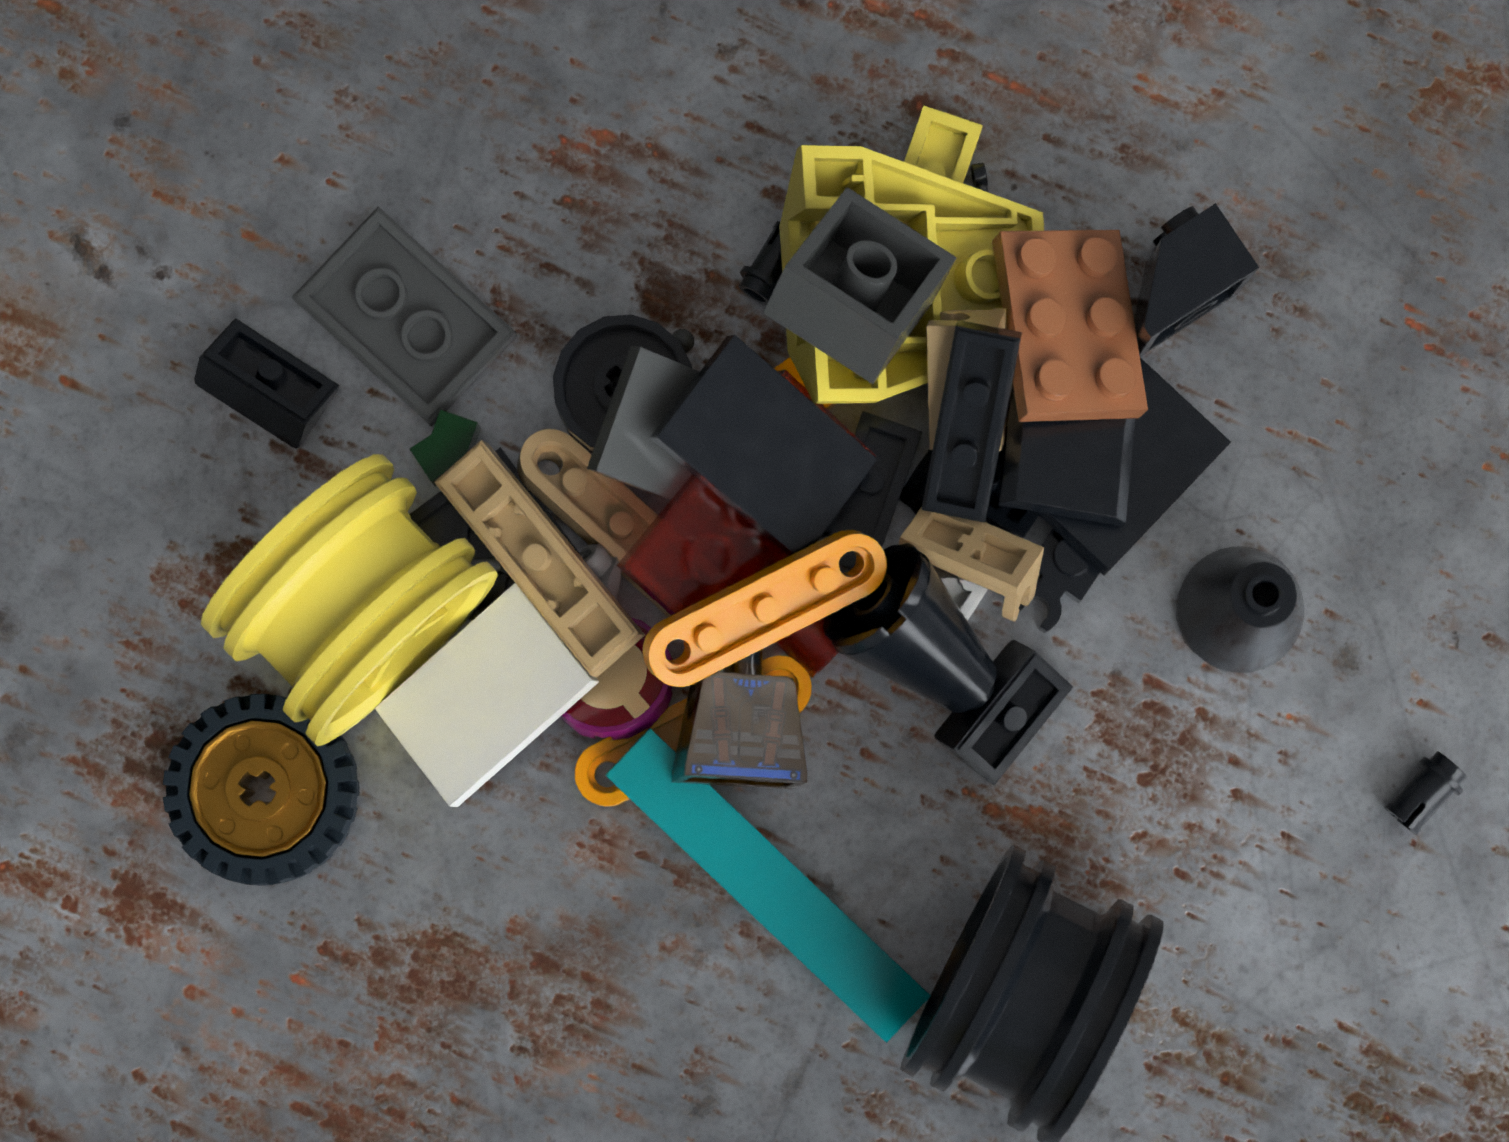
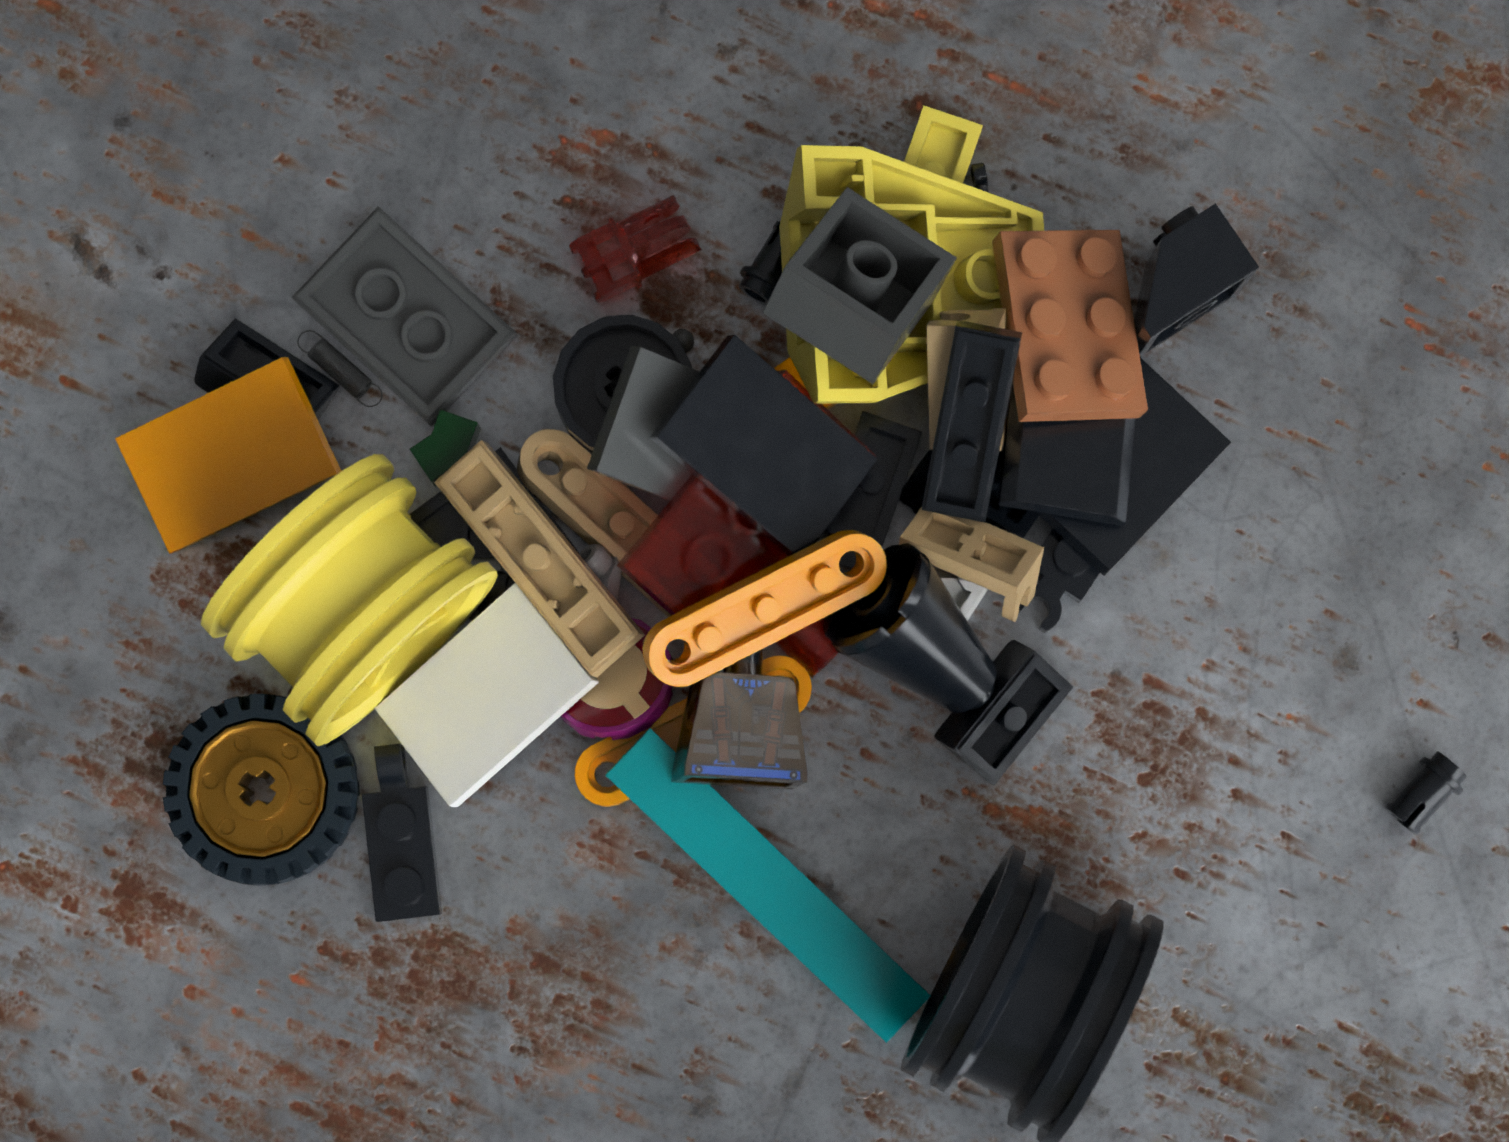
(228, 455): none -> light orange tile
(340, 368): none -> dark grey piece
(400, 842): none -> black plate
(635, 247): none -> clear red arm
(1223, 619): black cone -> none

